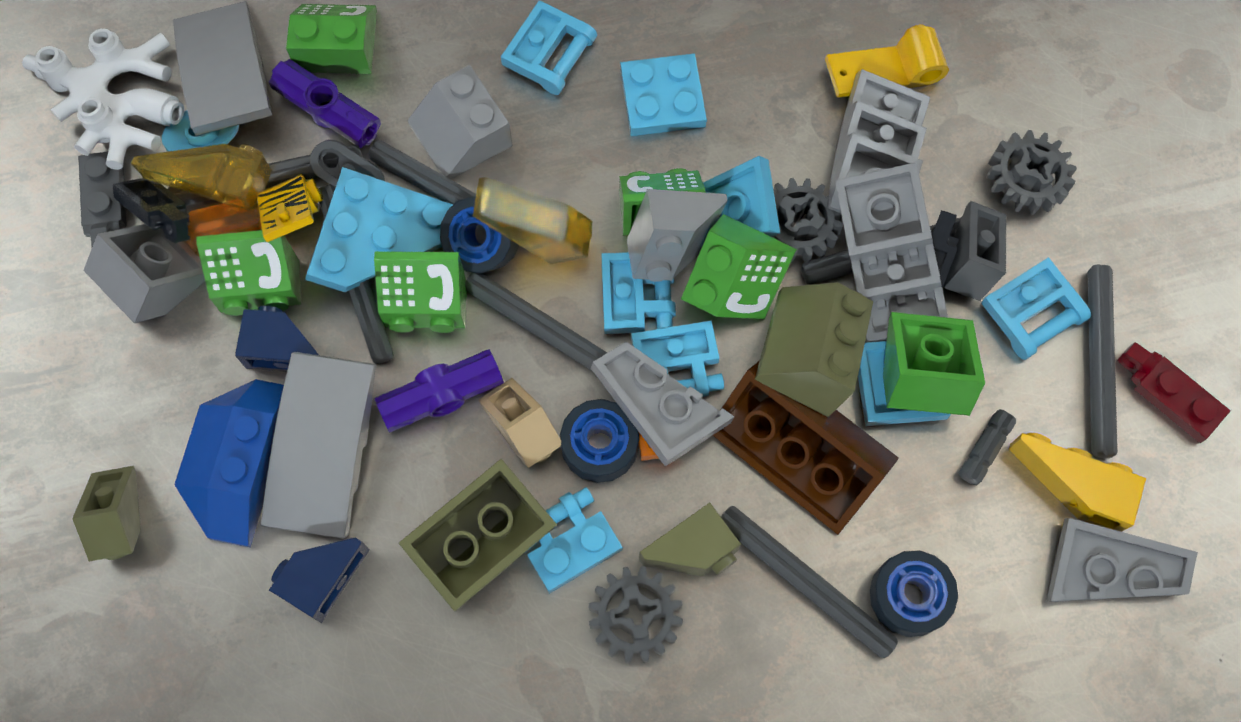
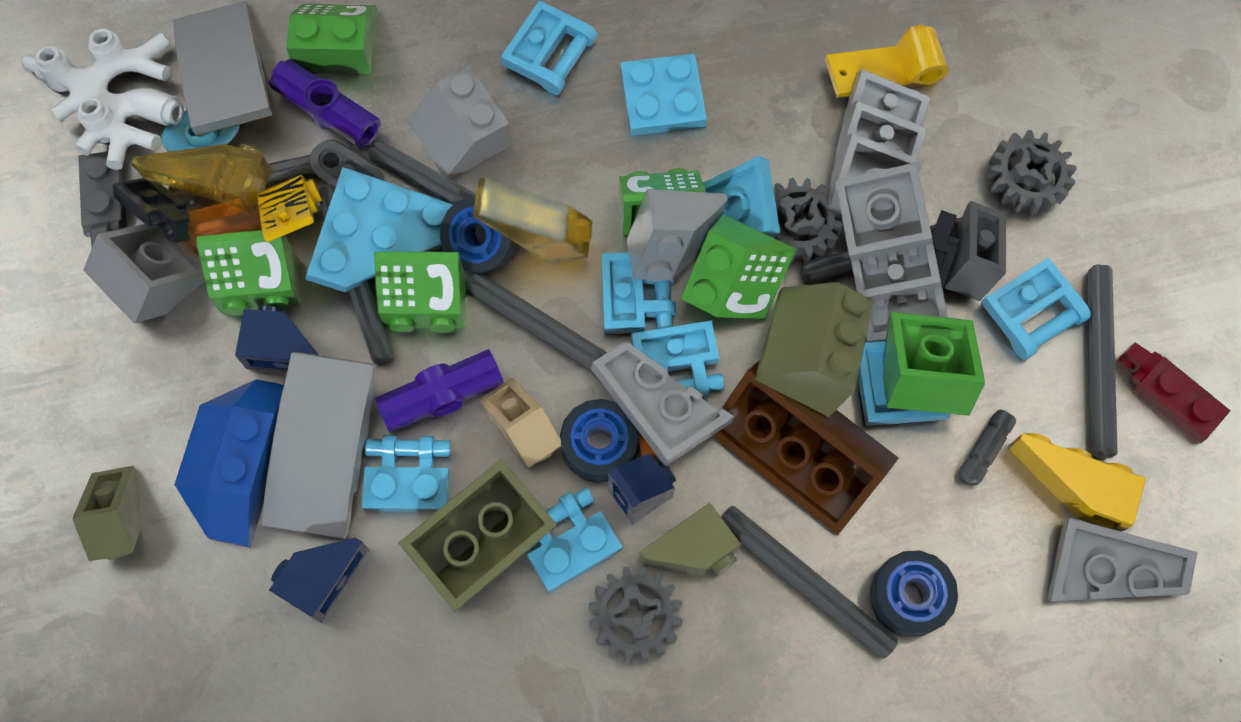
(406, 488): none -> medium azure plate
(640, 486): none -> dark blue slope

